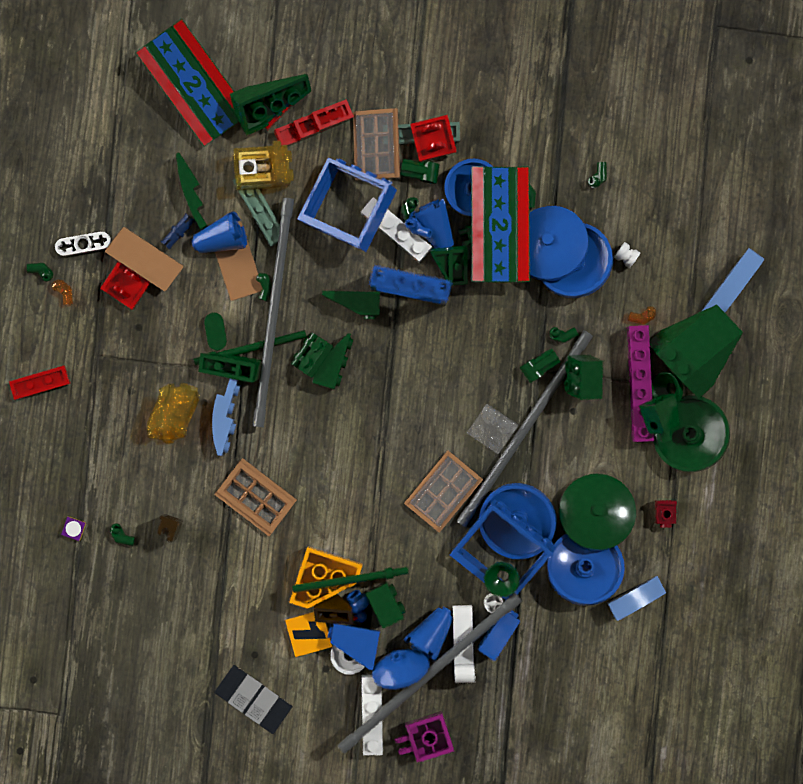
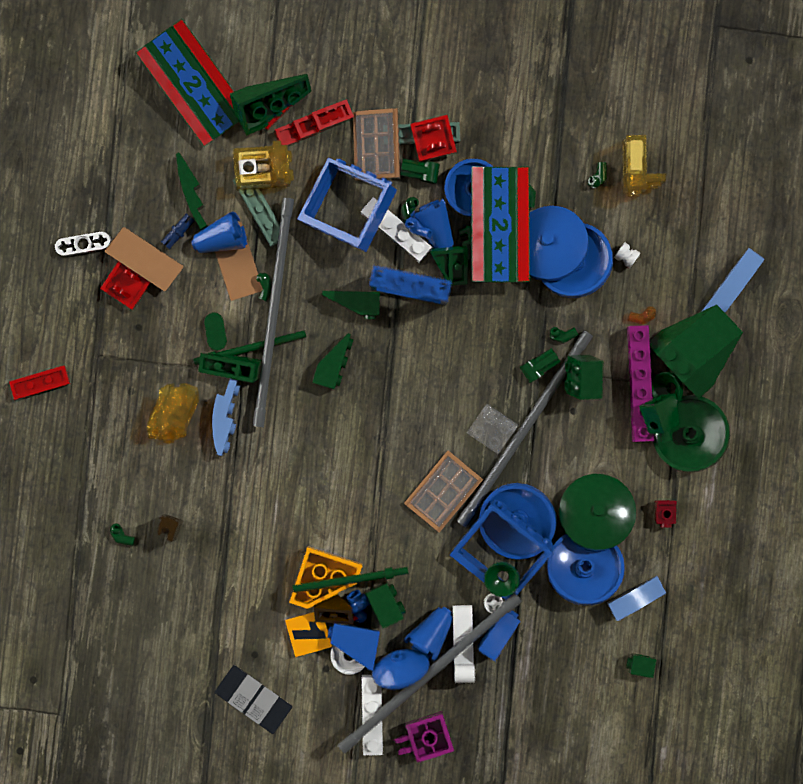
(42, 269): dark green arm -> none
(66, 290): clear orange arm -> none
(73, 528): tile -> none
(255, 497): medium nougat piece -> none
(312, 361): dark green plate -> none
(634, 167): none -> clear yellow brick
(641, 665): none -> dark green brick

